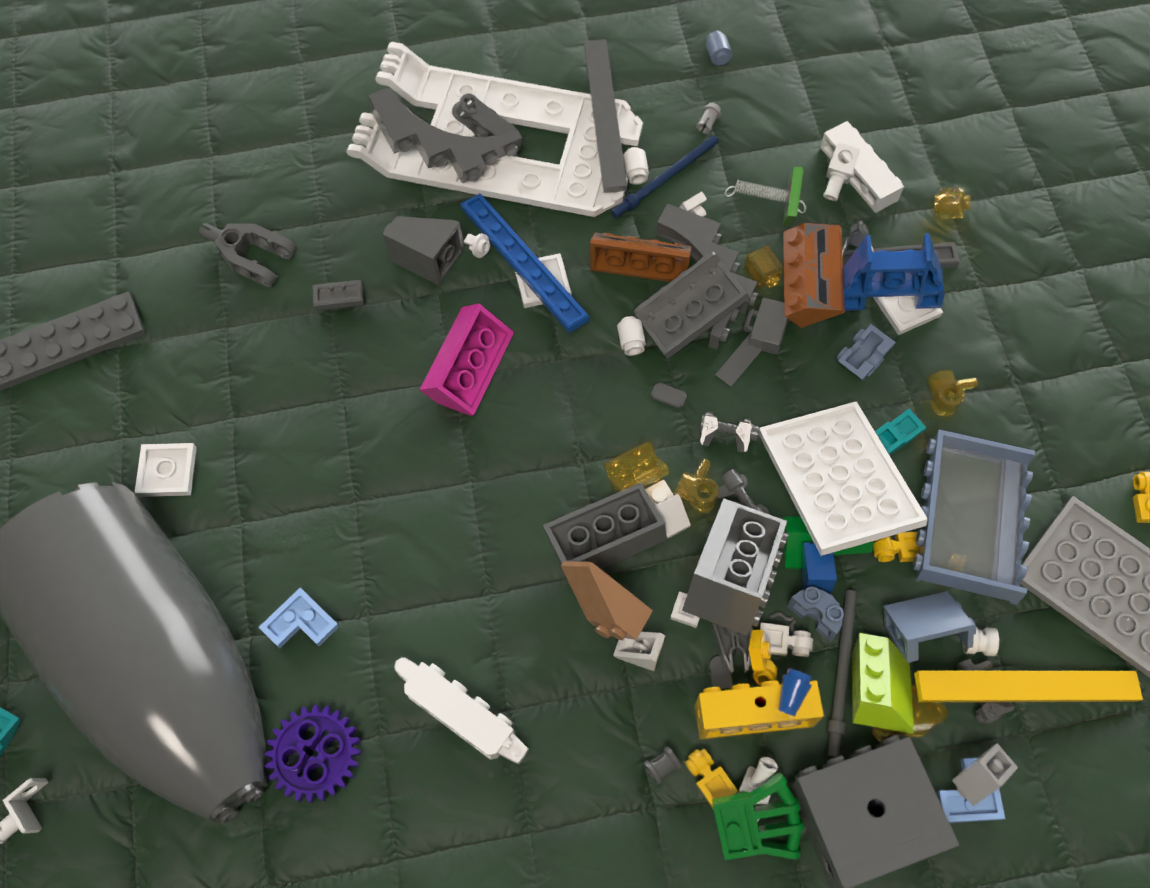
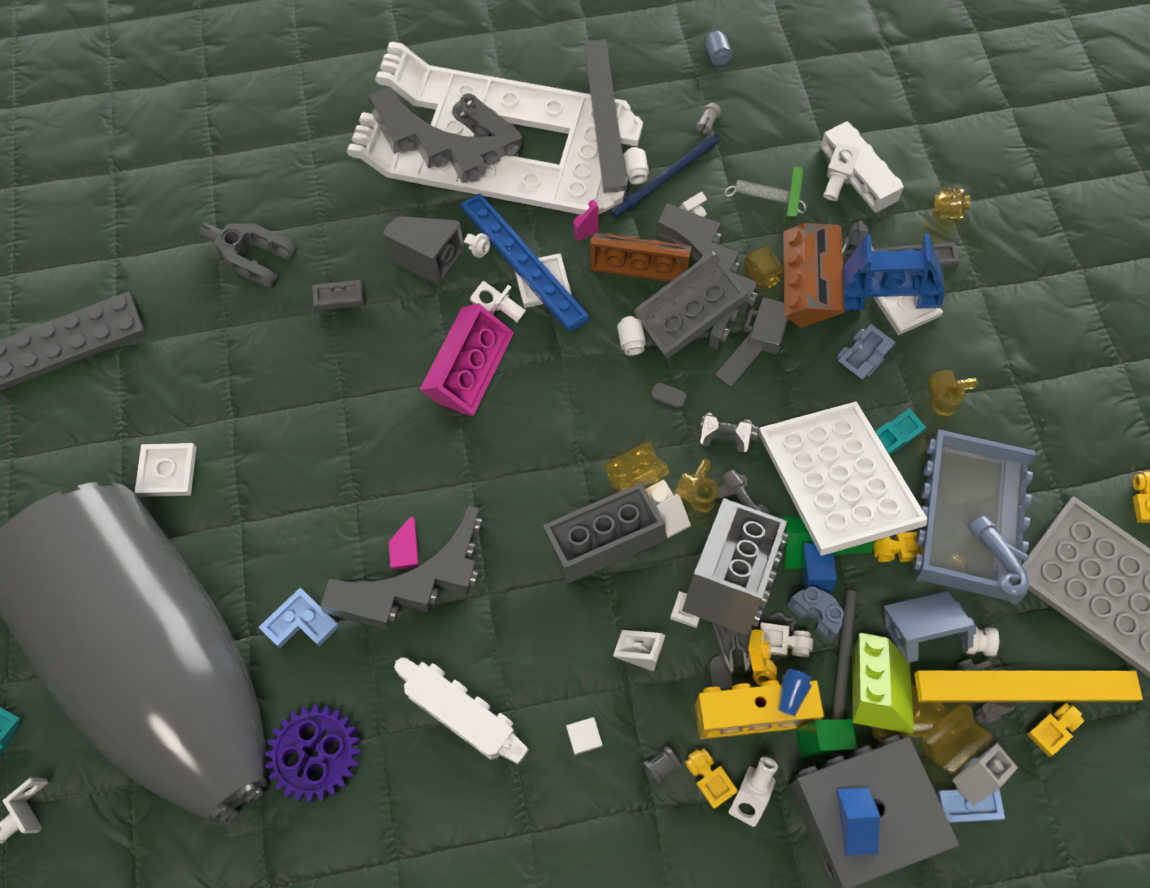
(376, 601): none -> dark grey arch
(404, 547): none -> dark pink tile
(499, 302): none -> white bracket
(584, 736): none -> white tile
(588, 223): none -> dark pink tile
(606, 602): medium nougat slope -> none
(739, 827): green plate -> none
(826, 738): none -> green slope
(858, 821): none -> blue slope
(956, 740): none -> clear yellow panel
(985, 530): none -> sand blue plant
(1052, 732): none -> yellow plate

